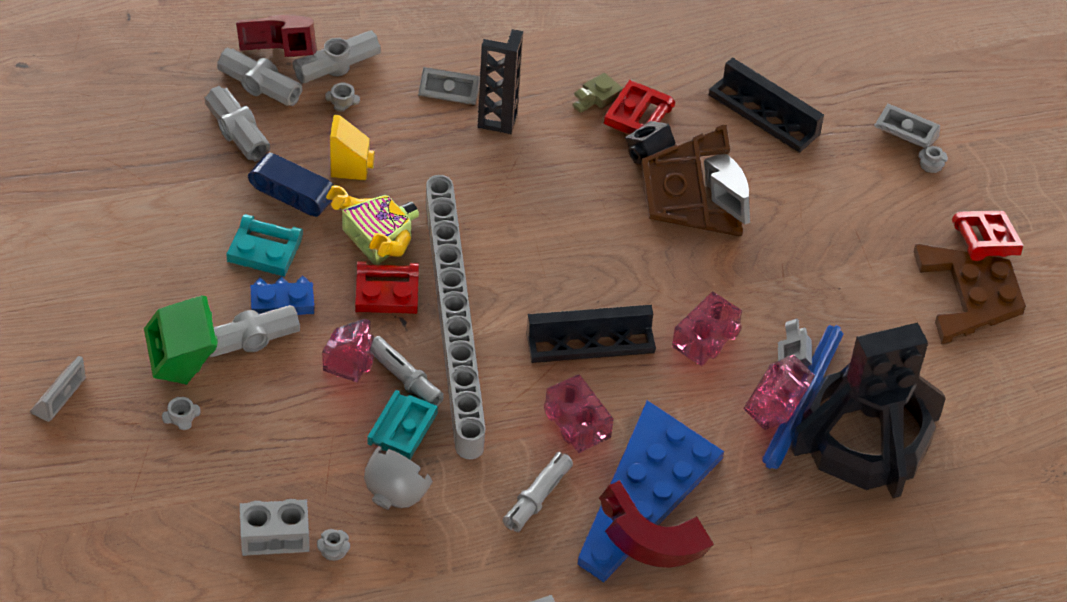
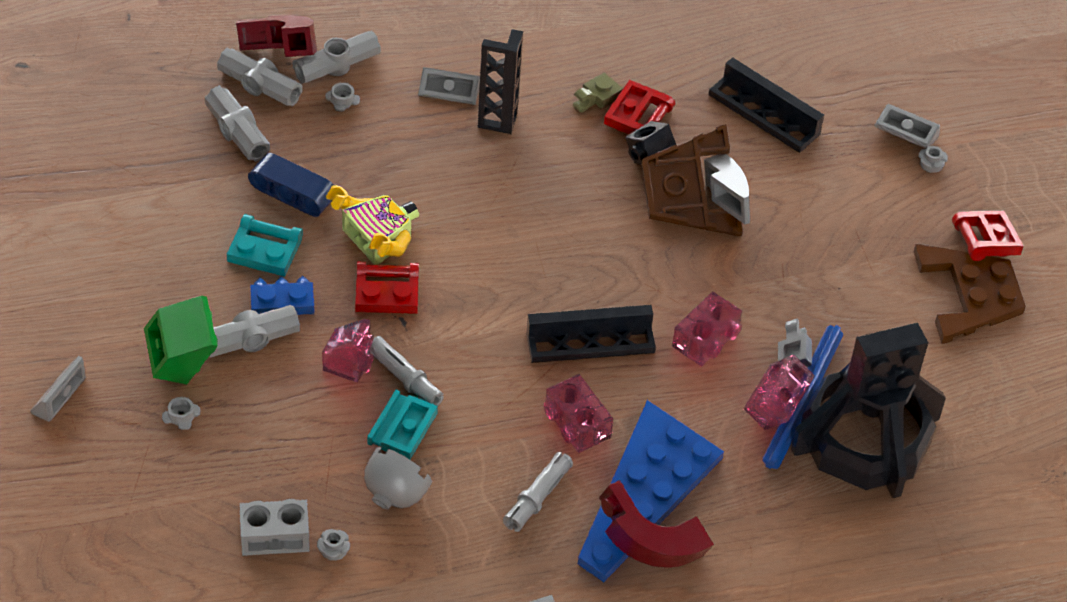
(349, 151): yellow slope -> none
(455, 318): light grey beam -> none

